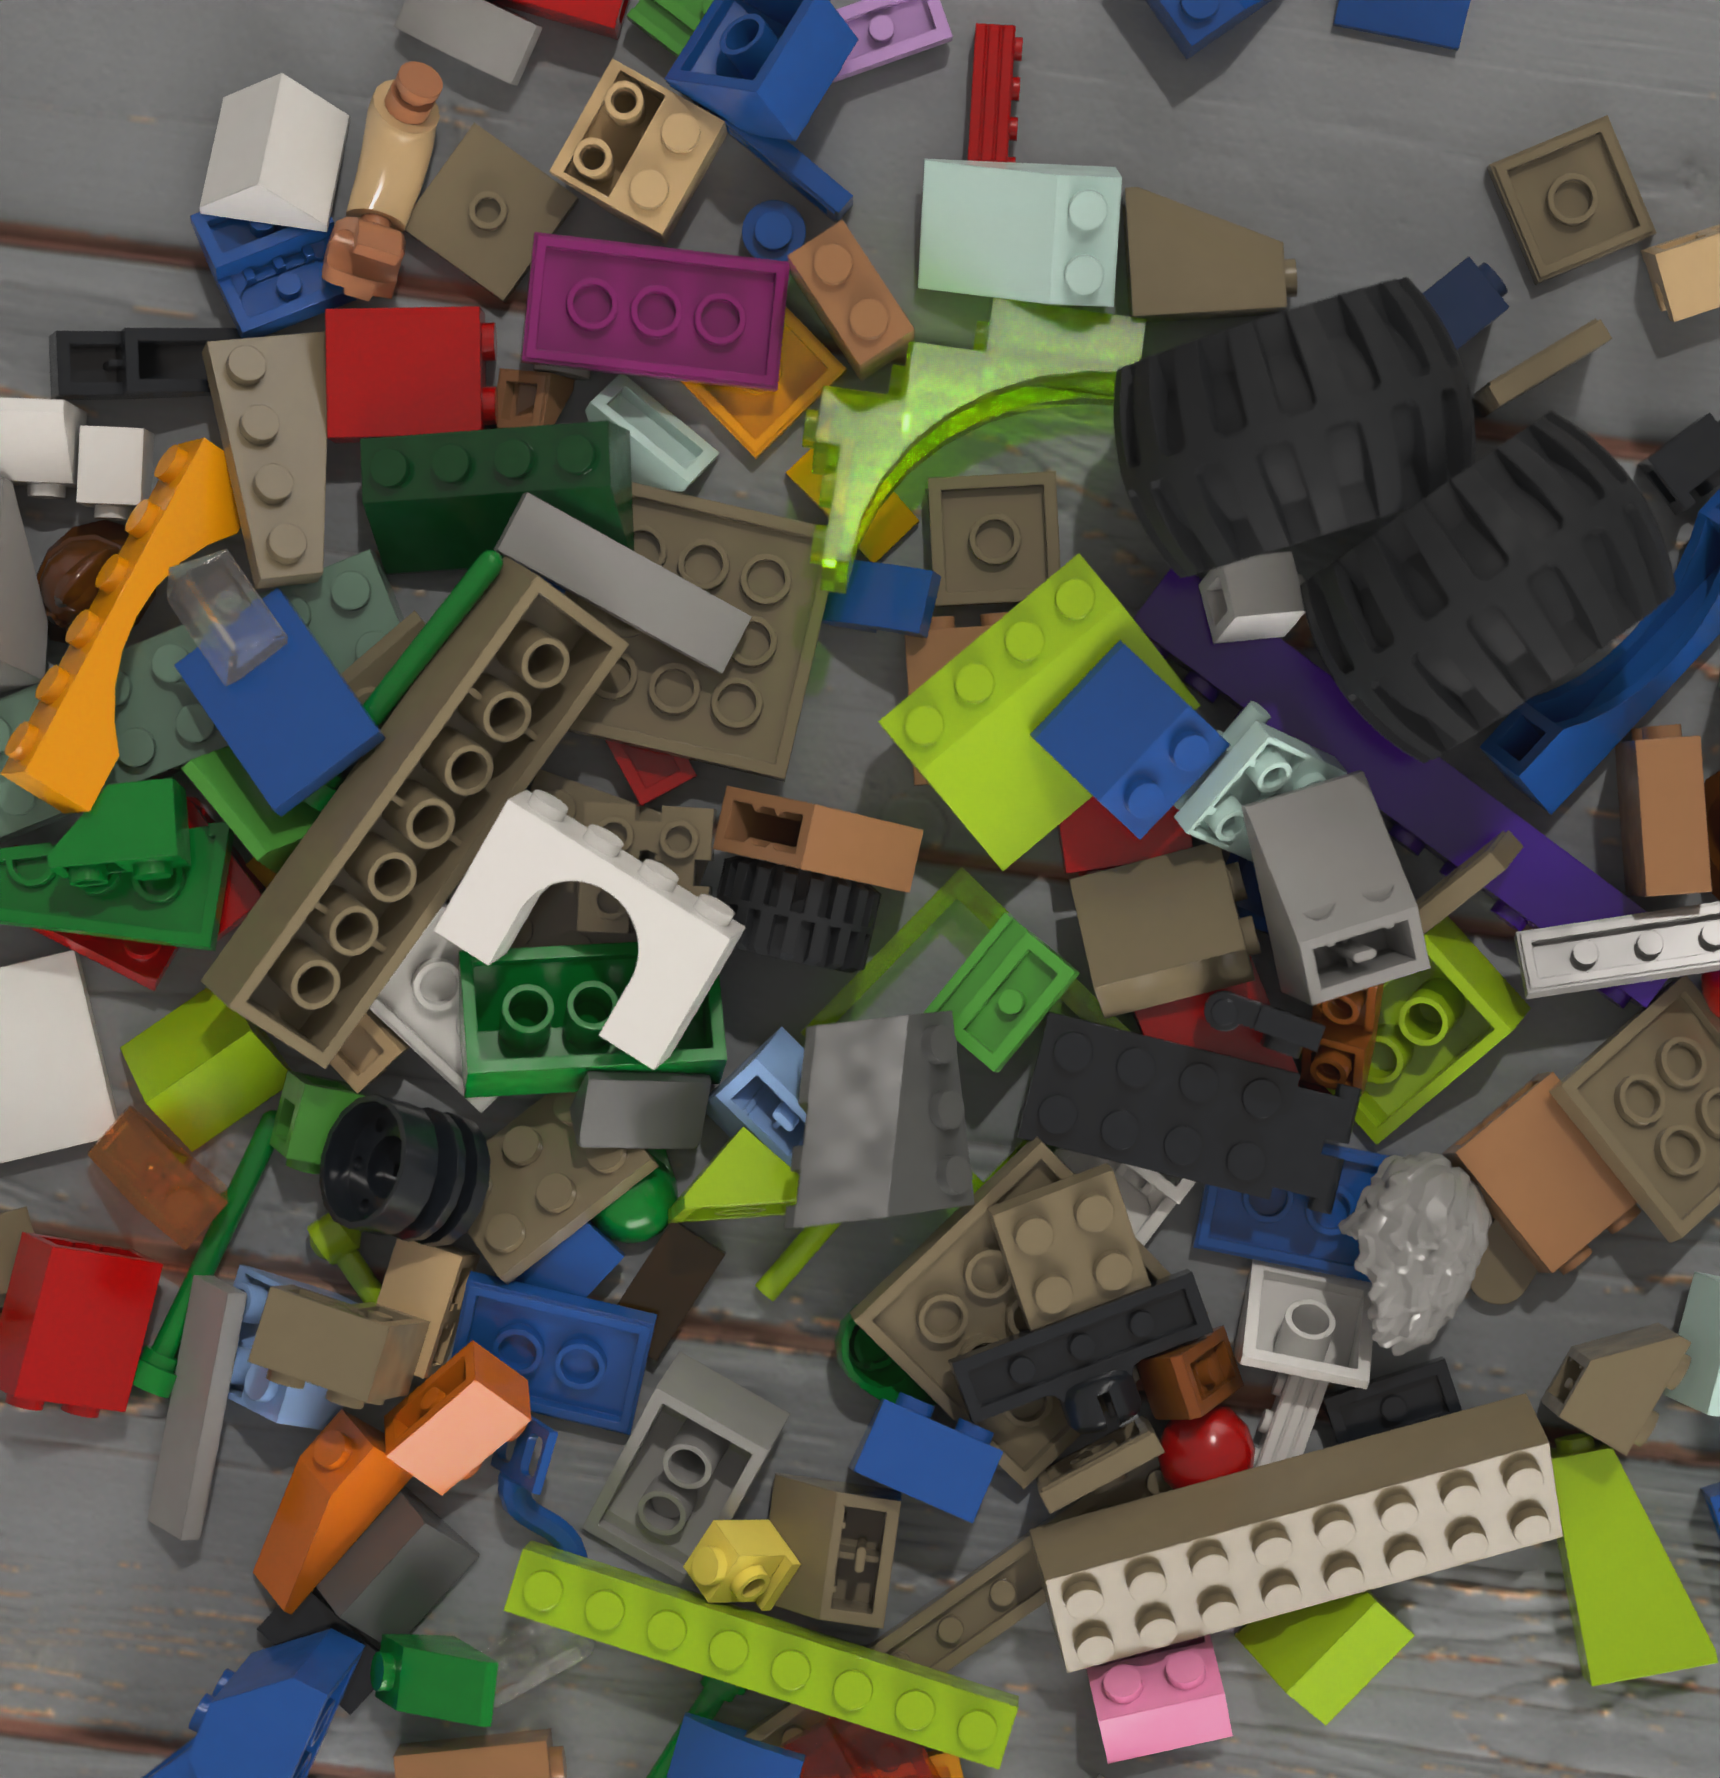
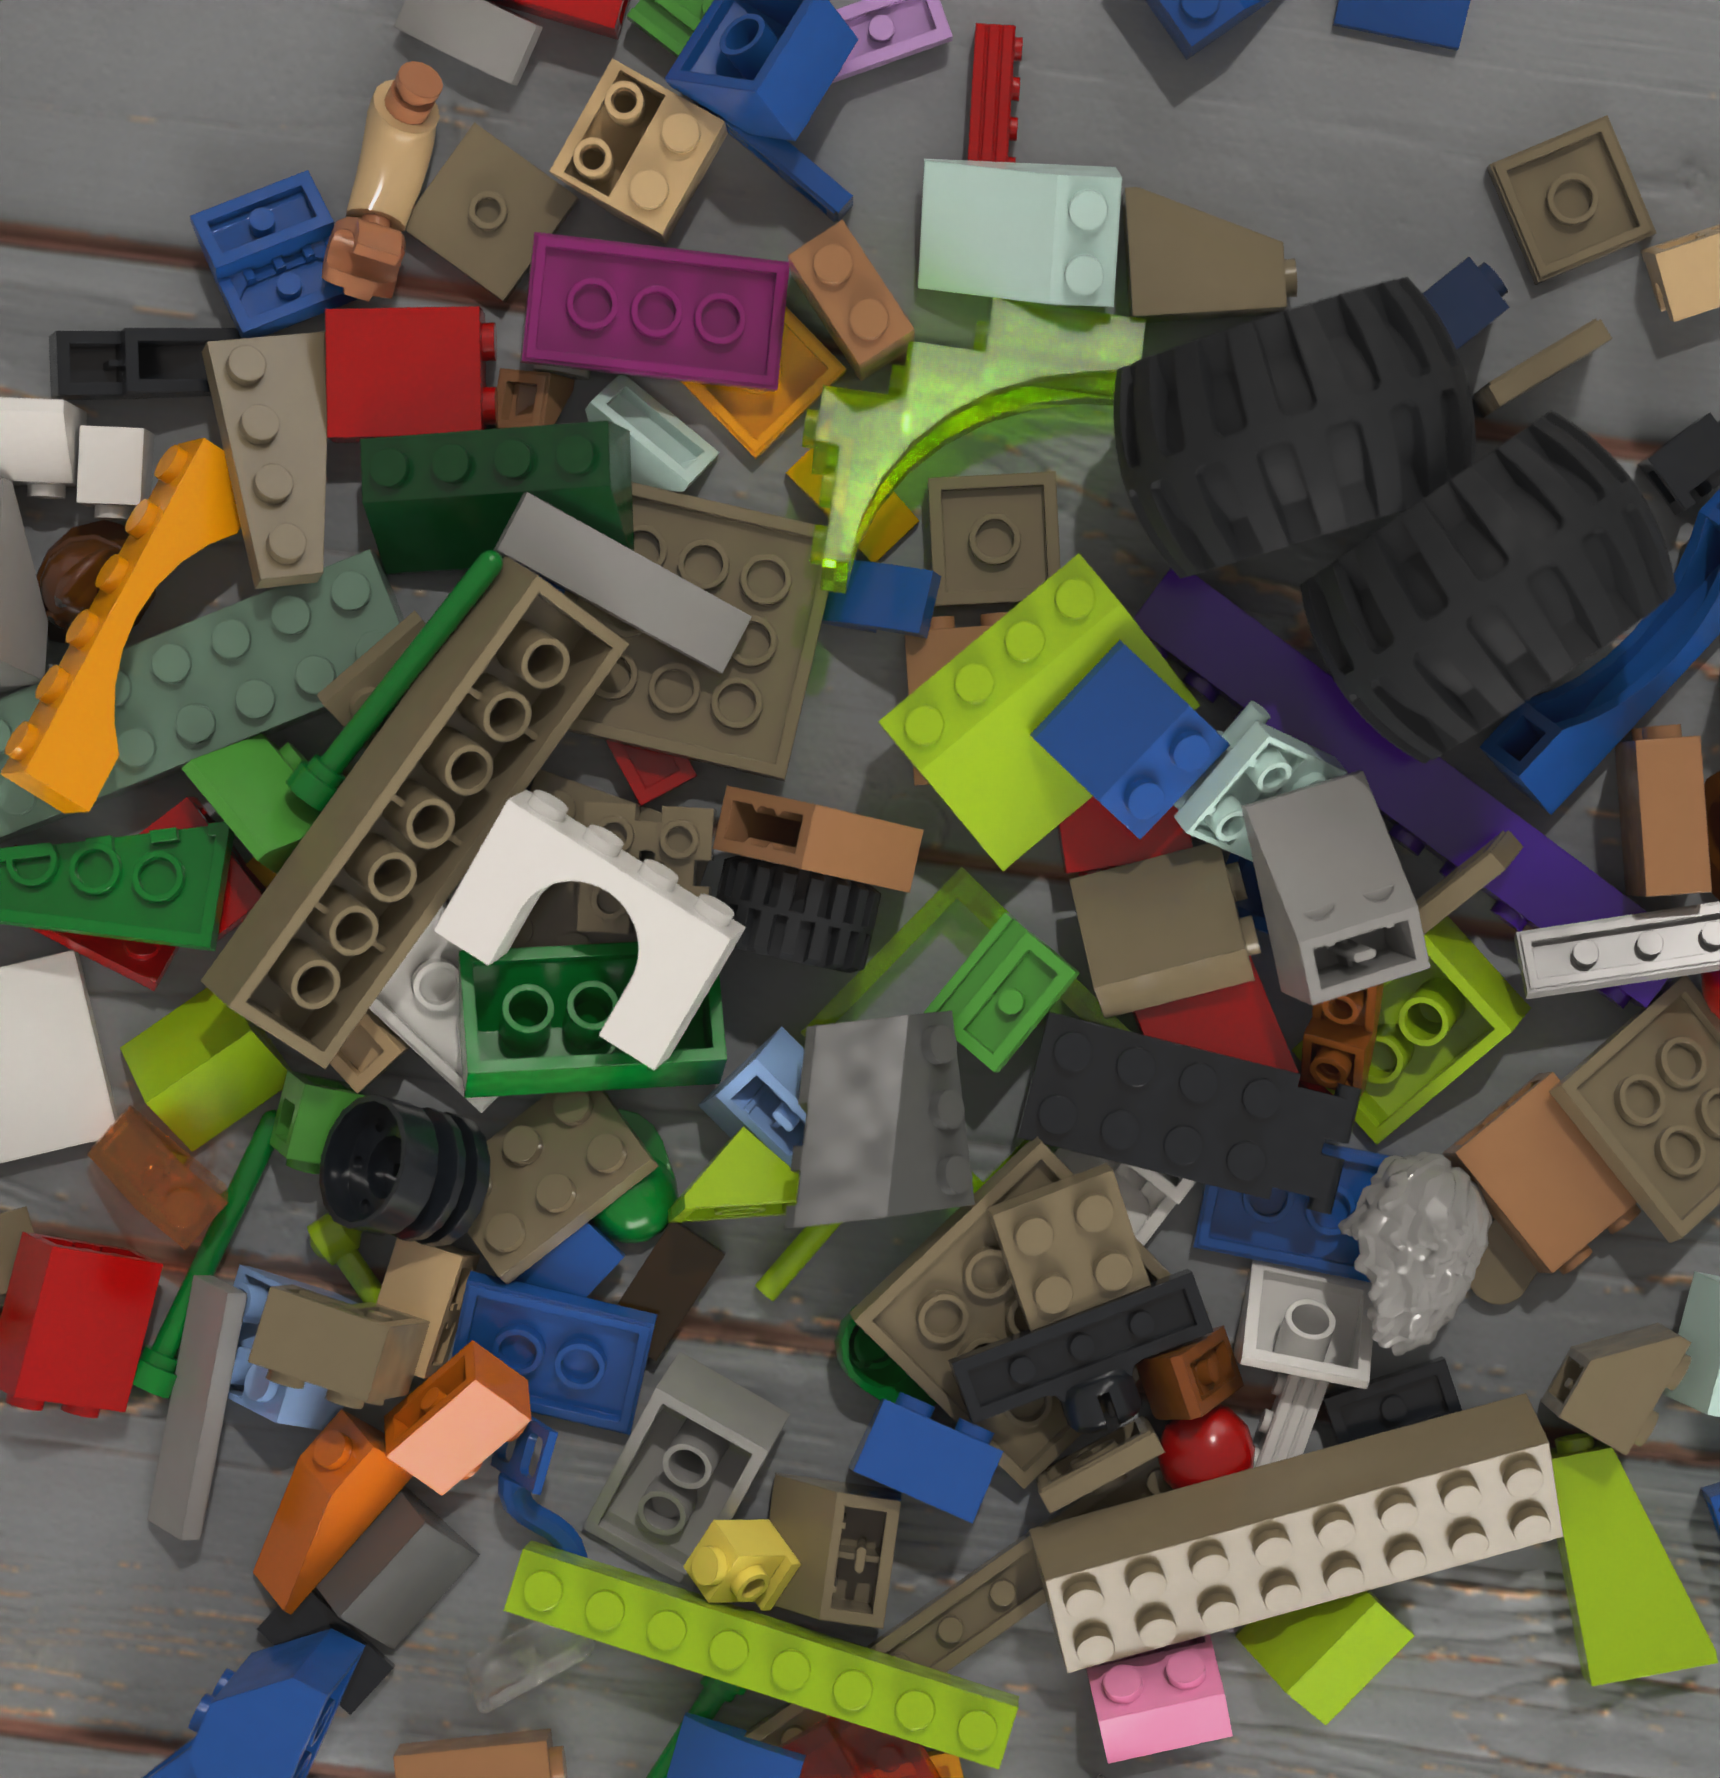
(128, 829): green slope -> none
(224, 614): clear slope -> none
(276, 156): white slope -> none
(288, 717): blue tile -> none
(435, 1678): green slope -> none
(640, 1110): dark grey slope -> none
(773, 230): blue plate -> none
(1253, 598): white brick -> none
(1280, 1029): black plate -> none

